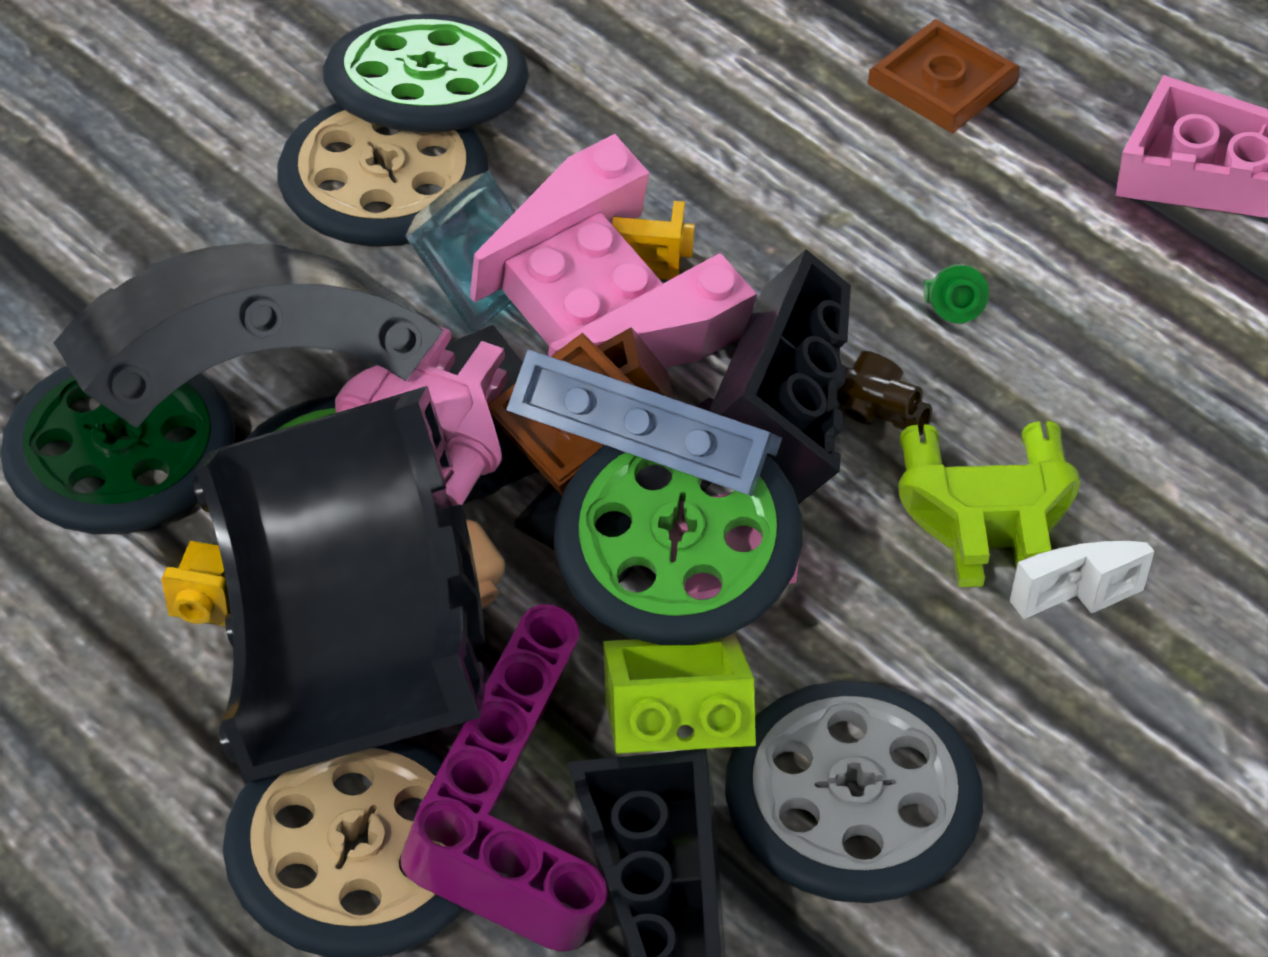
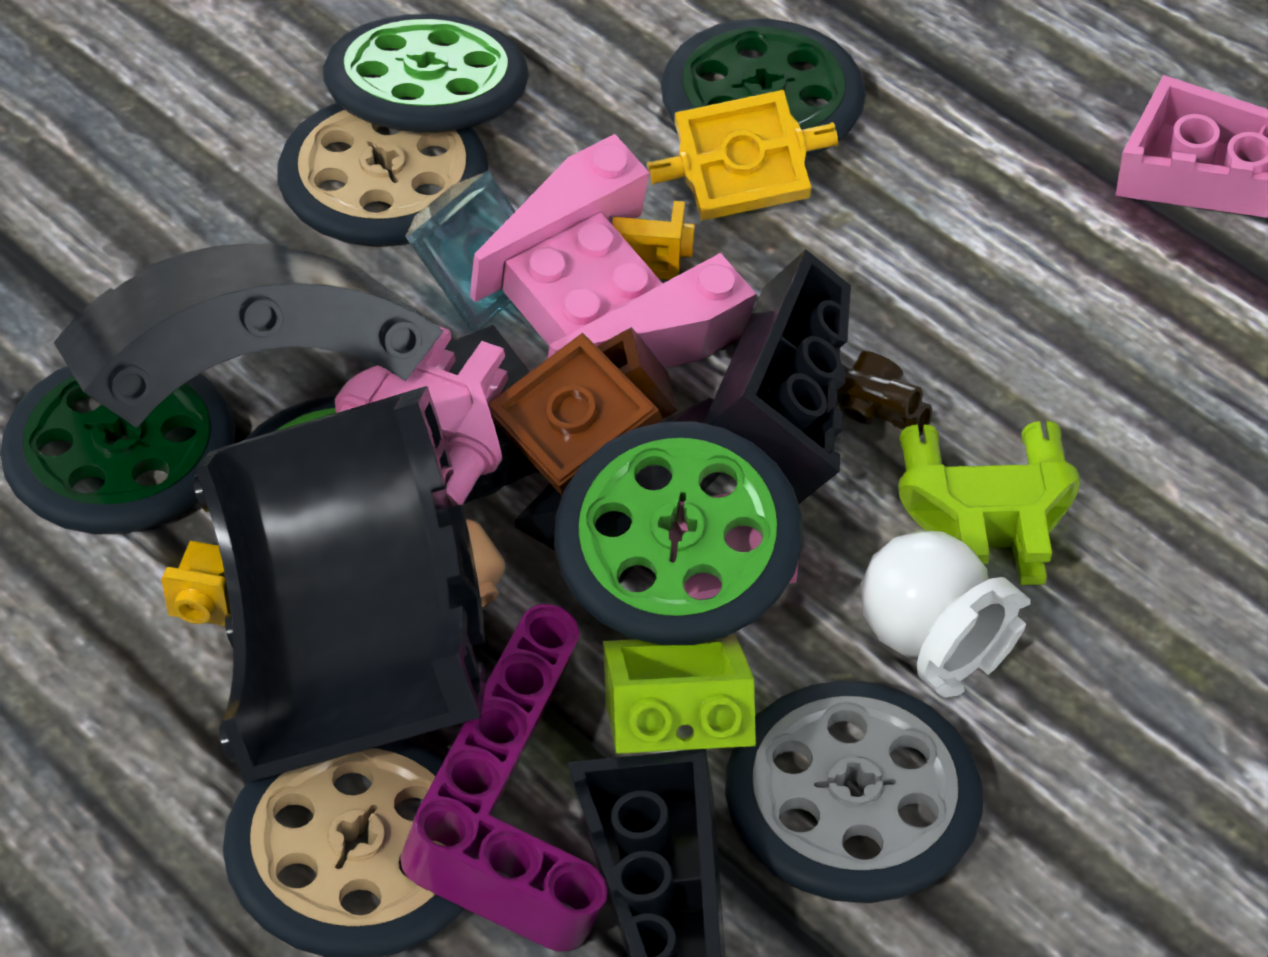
(642, 422): sand blue fence -> none
(742, 155): none -> yellow plate
(782, 43): none -> dark green wedge
(938, 606): none -> white tile
(943, 75): dark orange tile -> none
(957, 293): green plate -> none
(1092, 571): white slope -> none

